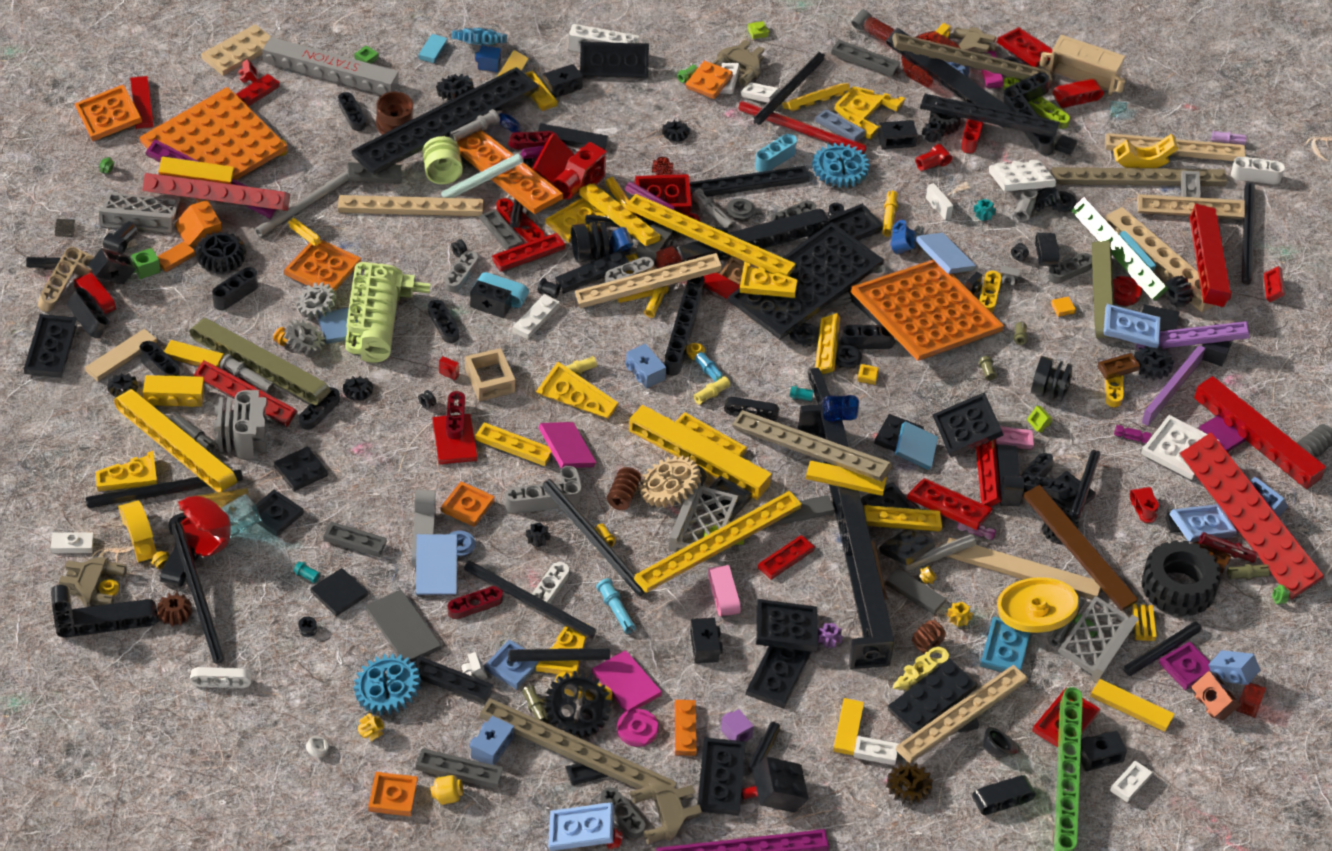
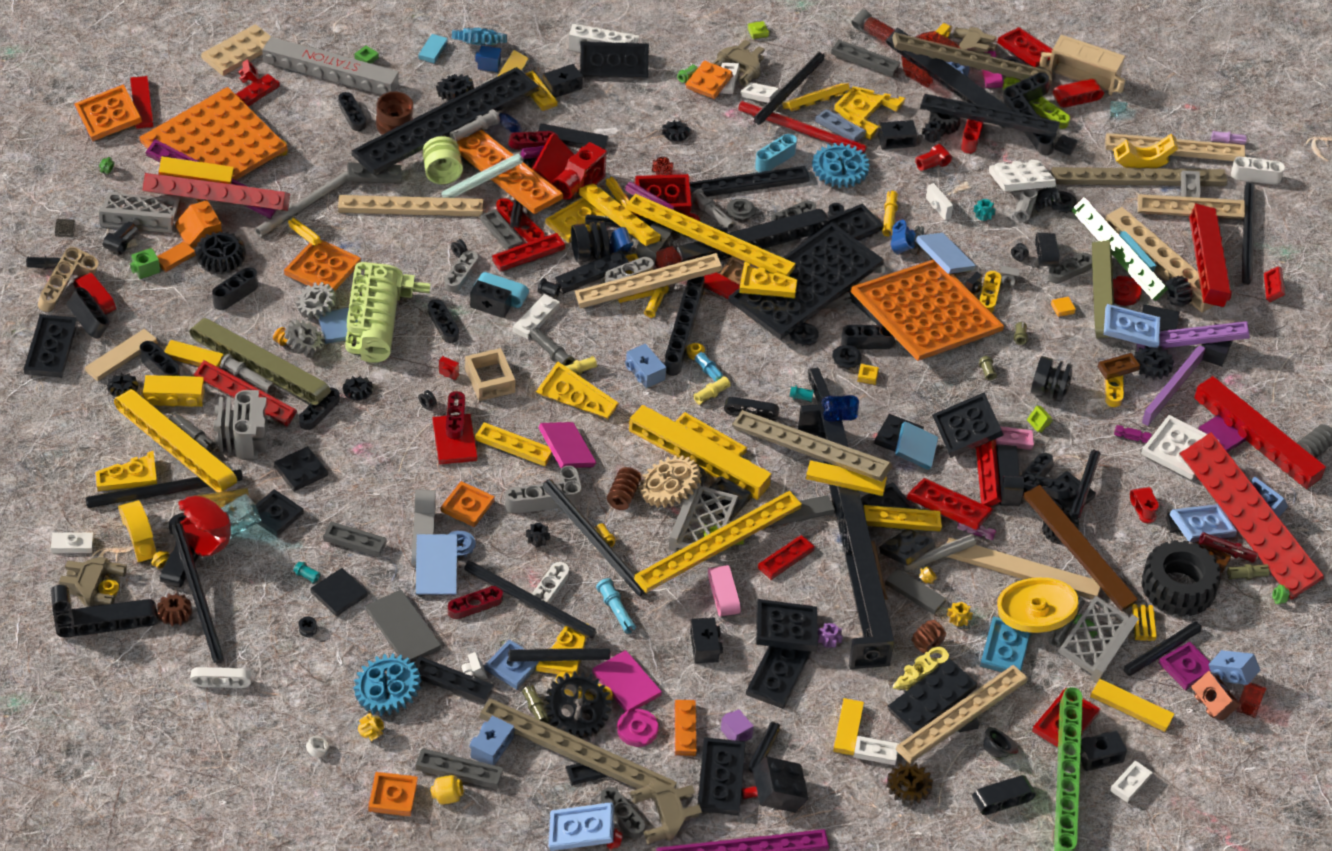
(112, 266): black brick -> none
(557, 353): none -> dark grey pin
(827, 343): yellow tile -> none

